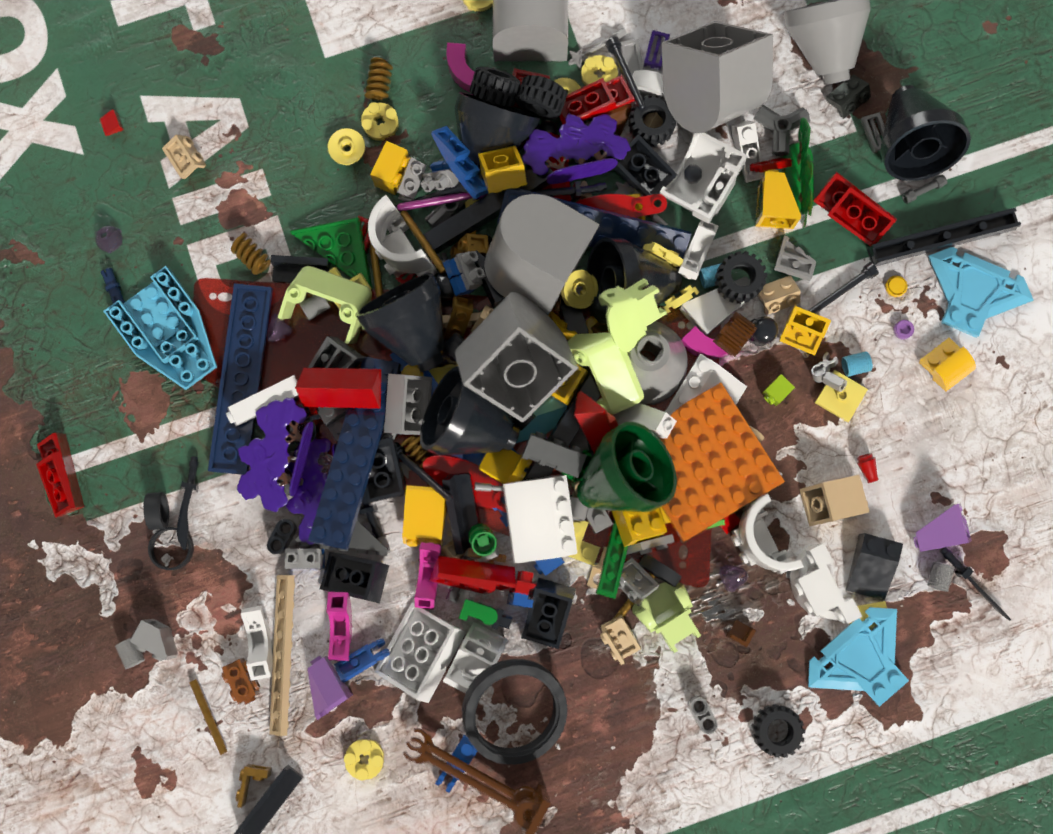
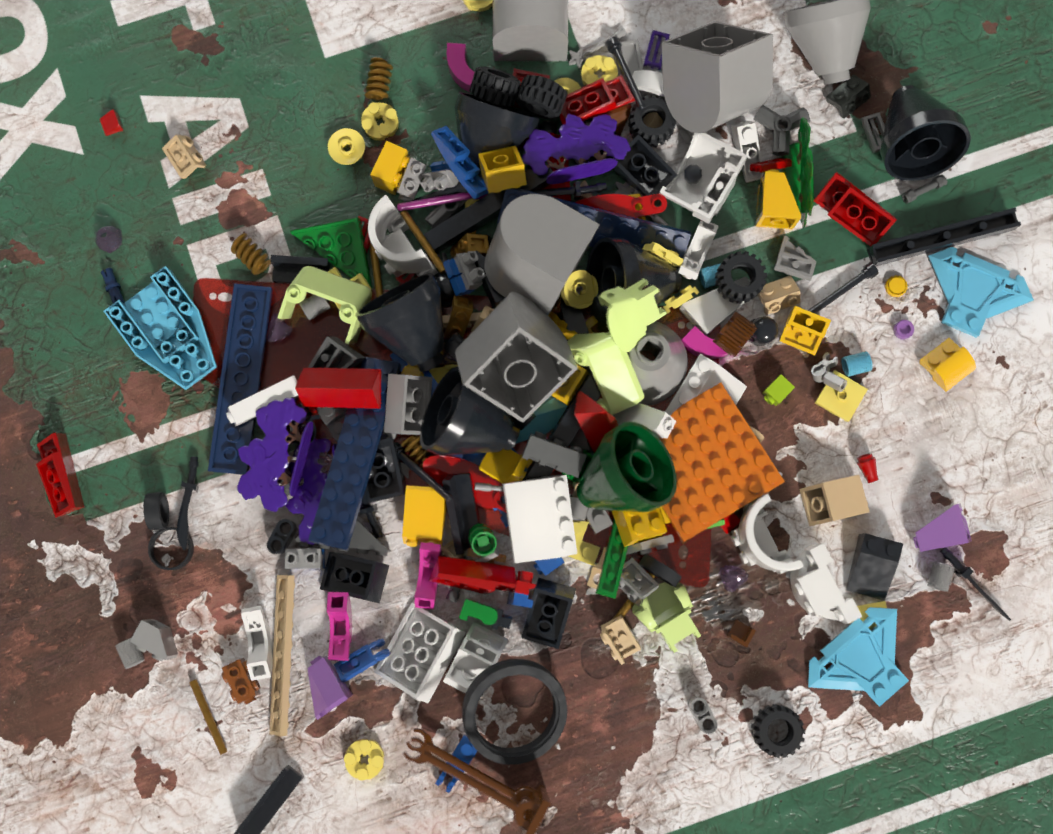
(258, 773): pearl gold bracket -> none

